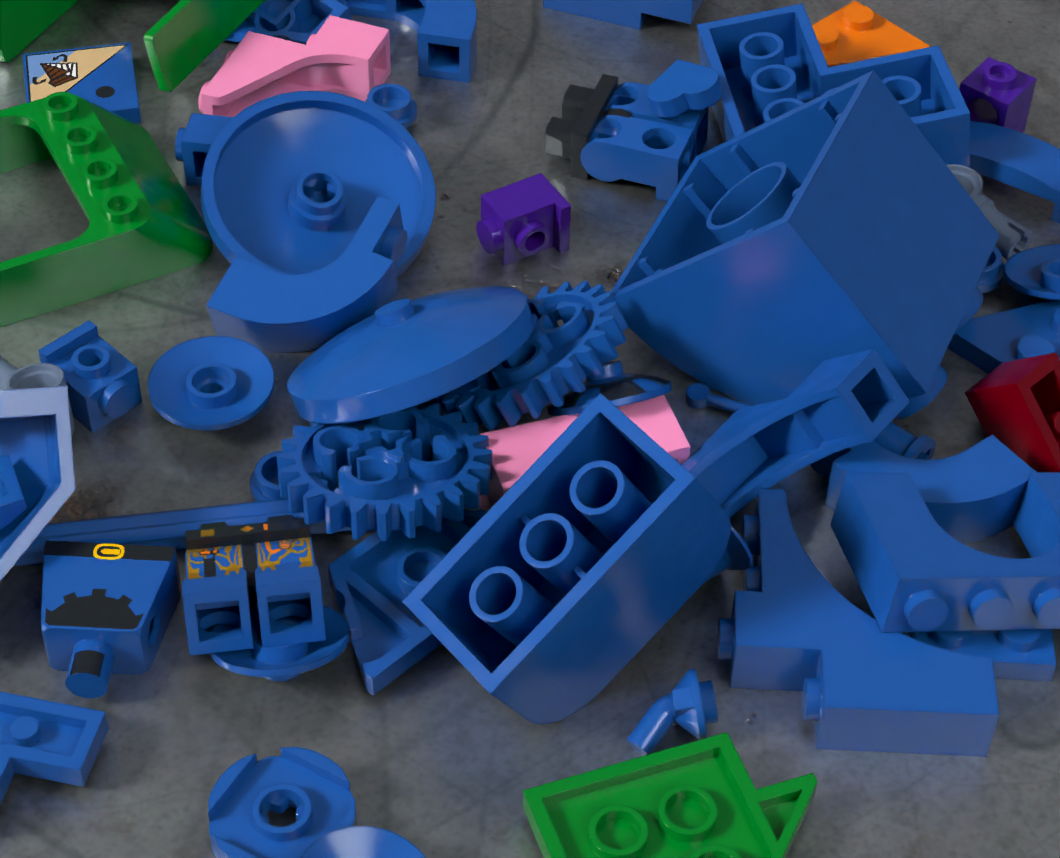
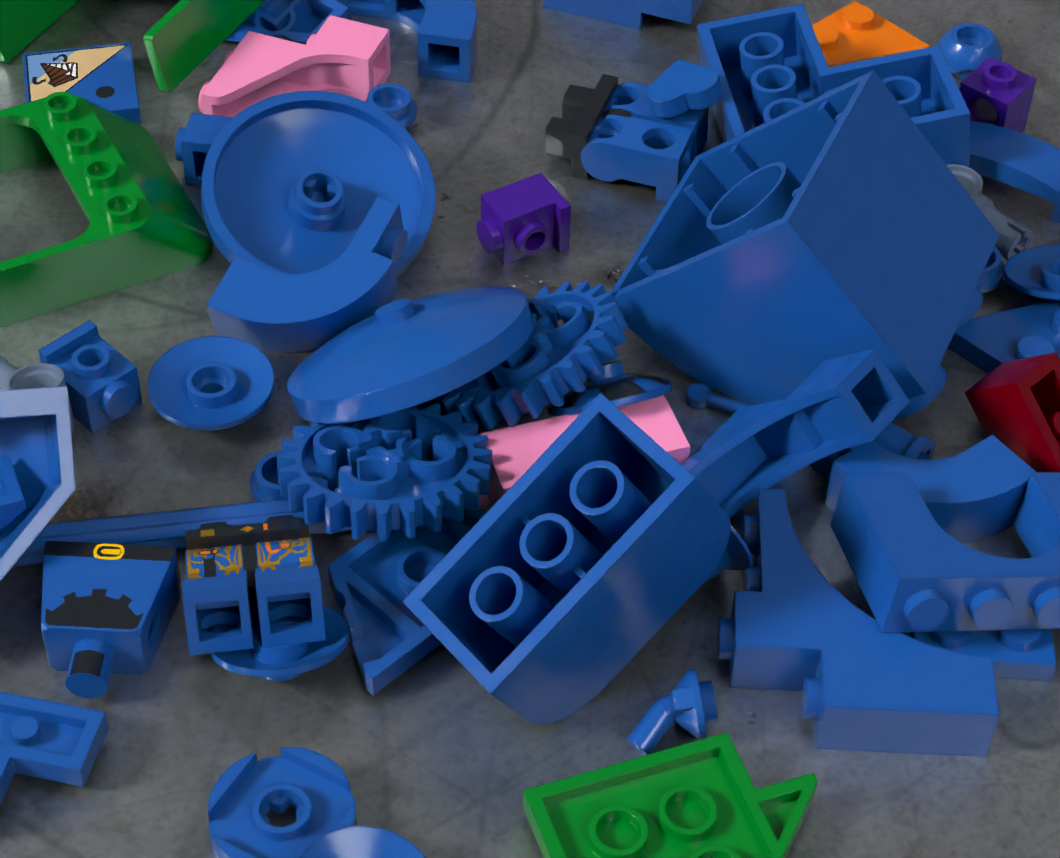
(968, 47): none -> blue plate

